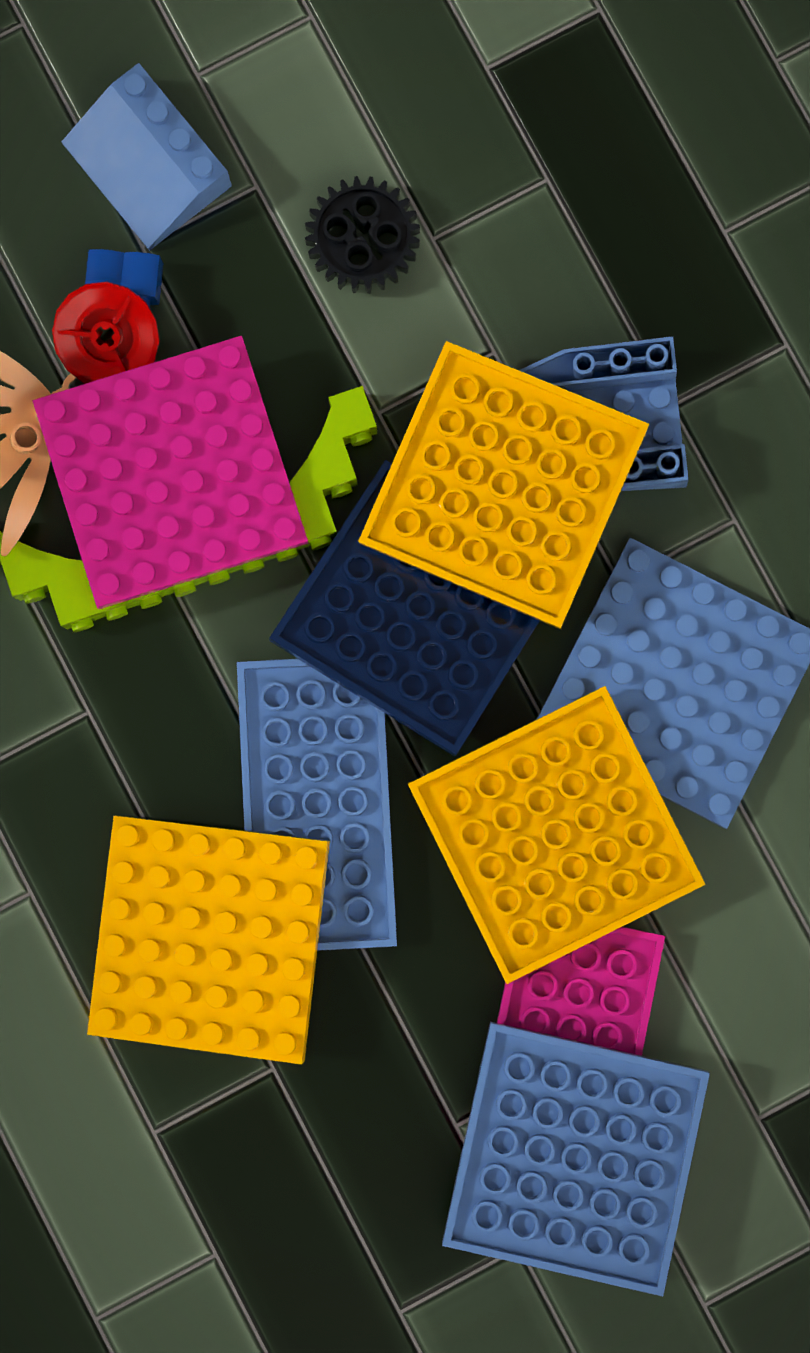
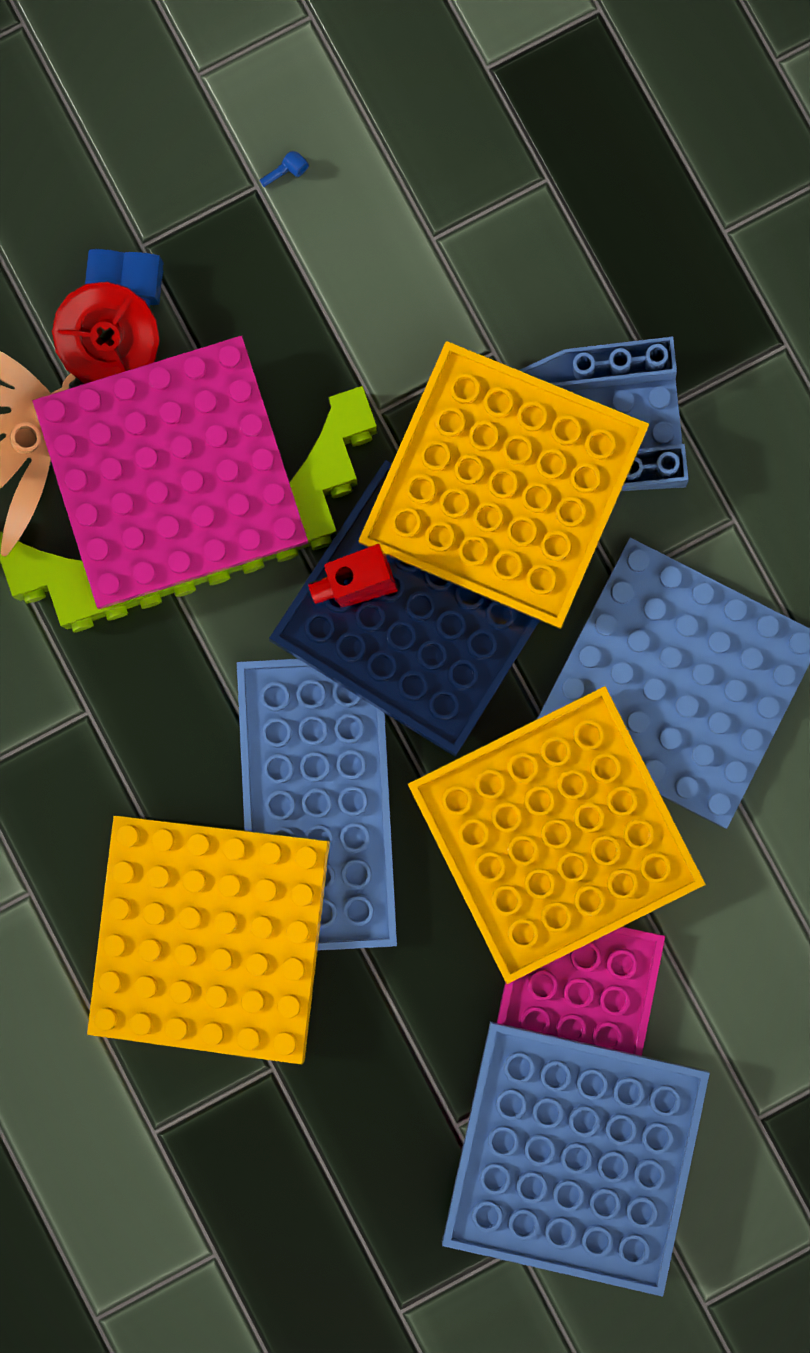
(146, 157): medium blue slope -> none
(292, 162): none -> blue hand
(337, 251): black gear -> none
(370, 577): none -> red torso

